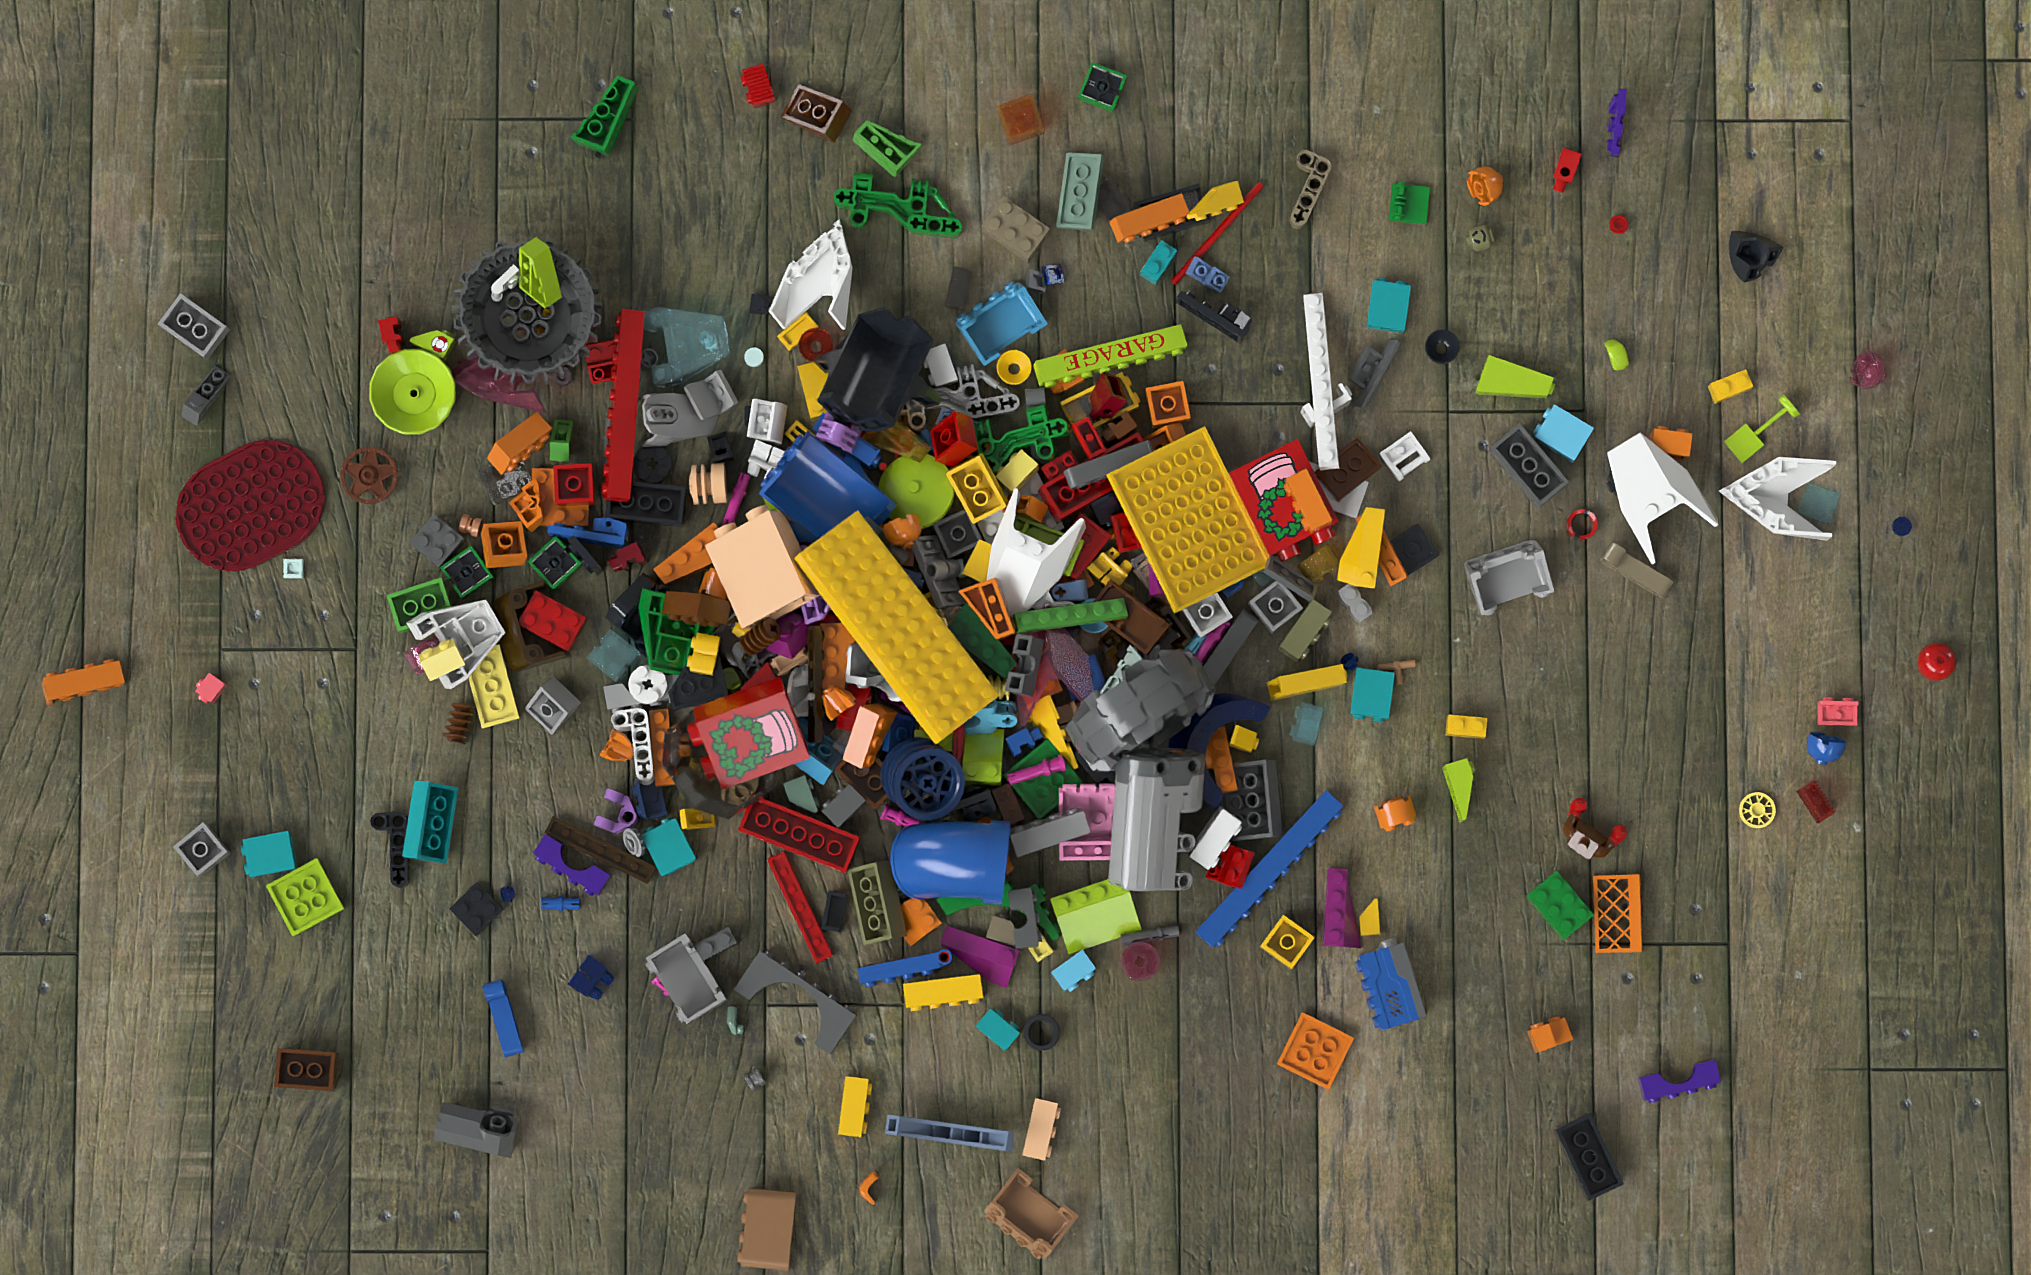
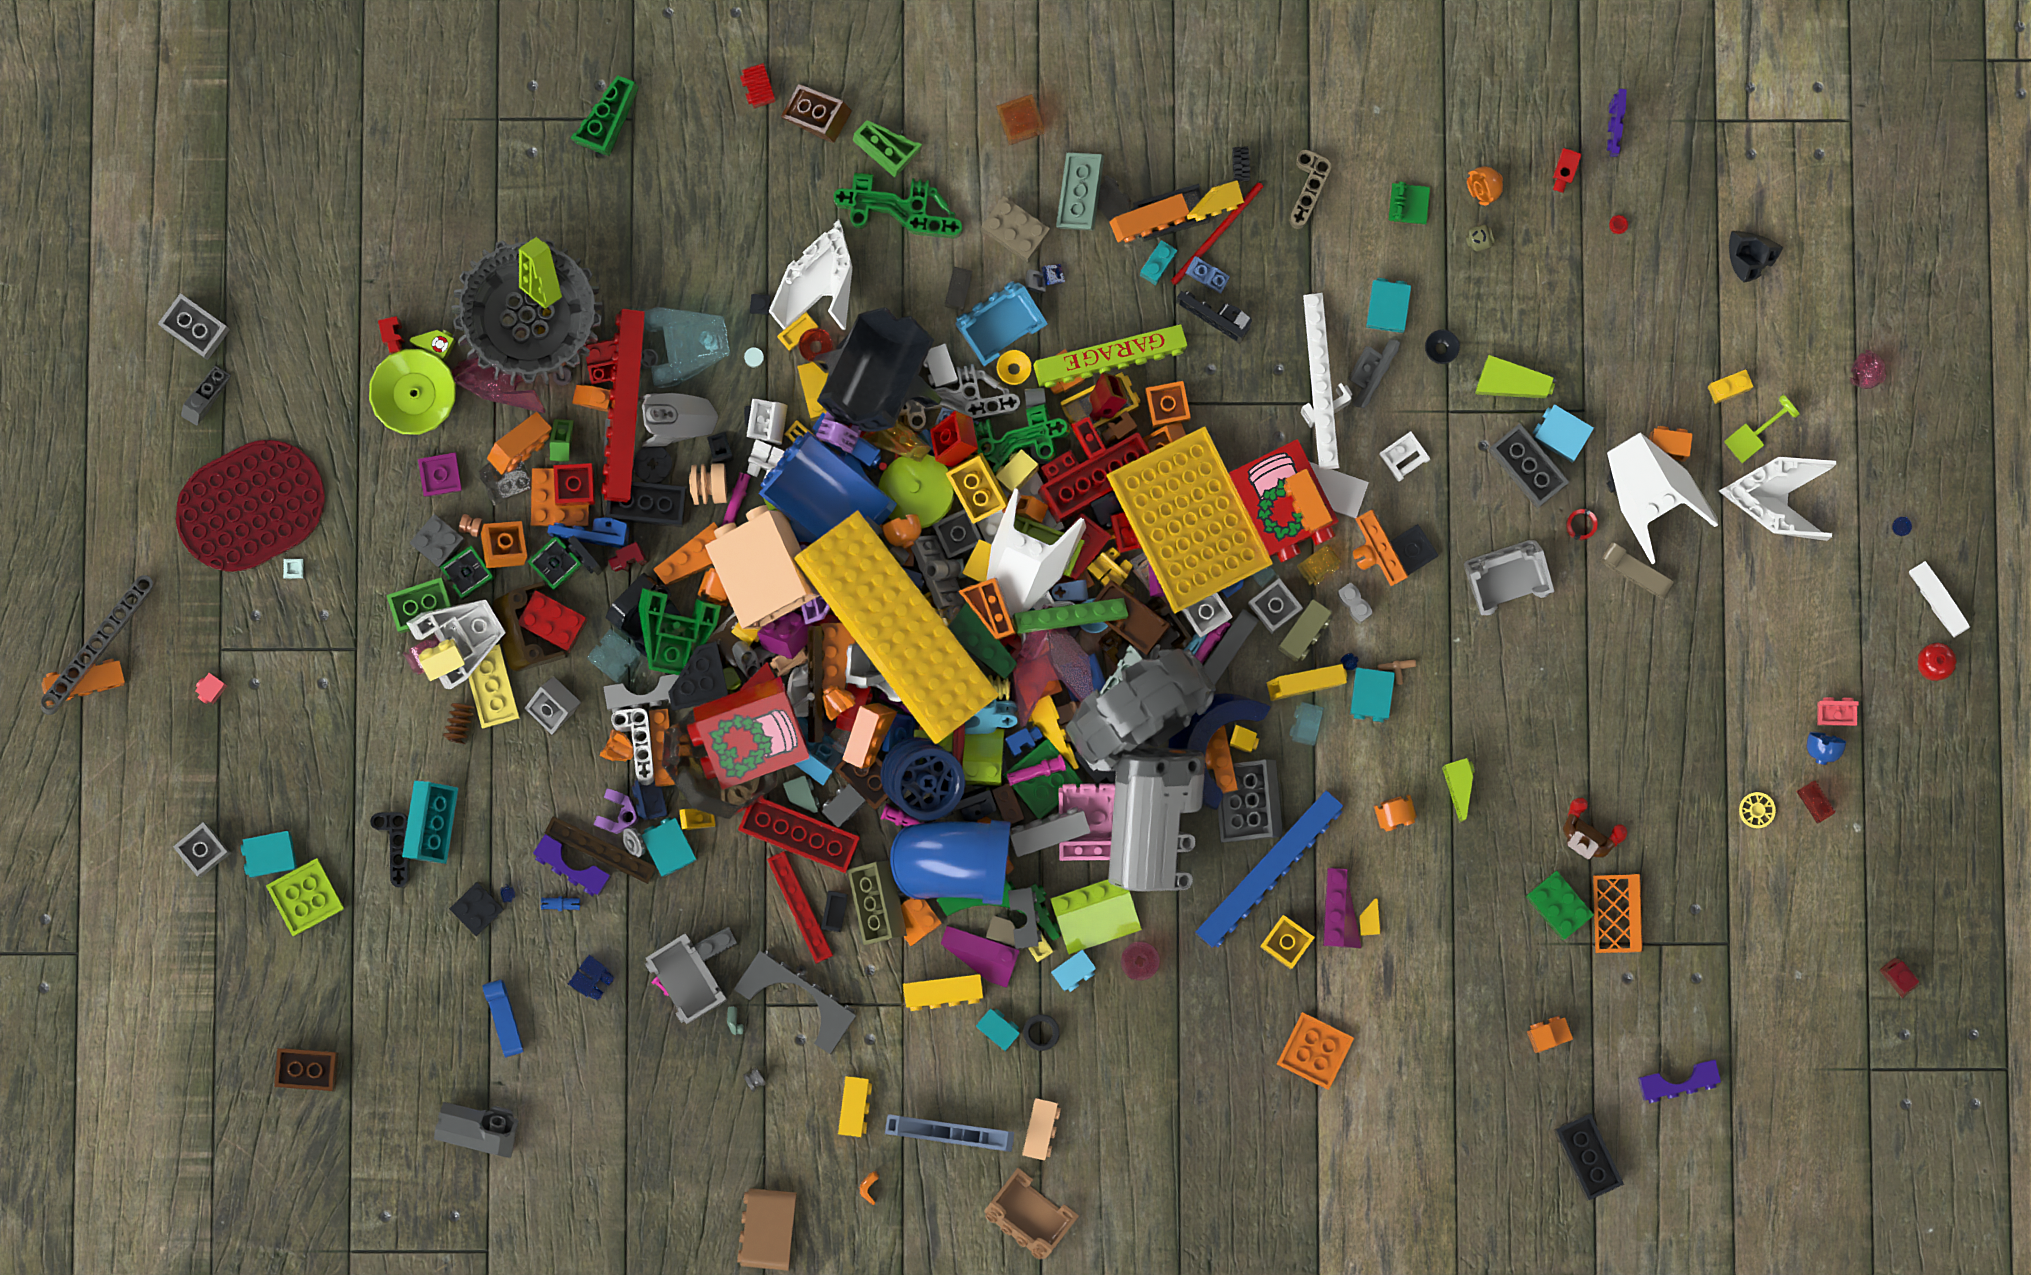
(95, 653): none -> dark grey beam
(369, 475): copper wheel -> none
(440, 474): none -> magenta plate
(507, 280): white plate -> none
(528, 505): orange slope -> none
(592, 397): none -> orange slope
(637, 689): white plate -> none
(696, 608): reddish brown brick -> none
(704, 654): yellow brick -> none
(711, 396): light grey bracket -> none
(760, 636): reddish brown piece -> none
(903, 968): blue hinge -> none
(1029, 654): dark grey arch -> none
(1098, 468): dark grey beam -> none
(1102, 87): piece -> none
(1150, 935): dark grey pin -> none
(1215, 838): white slope -> none
(1231, 867): red brick -> none
(1241, 163): none -> black tyre
(1290, 578): dark grey plate -> none
(1355, 467): reddish brown tile -> none
(1361, 557): yellow wedge -> none
(1390, 985): blue piece -> none
(1466, 726): yellow brick -> none
(1617, 354): lime hair -> none
(1818, 503): clear light blue piece -> none
(1900, 977): none -> dark red torso
(1939, 599): none -> white slope

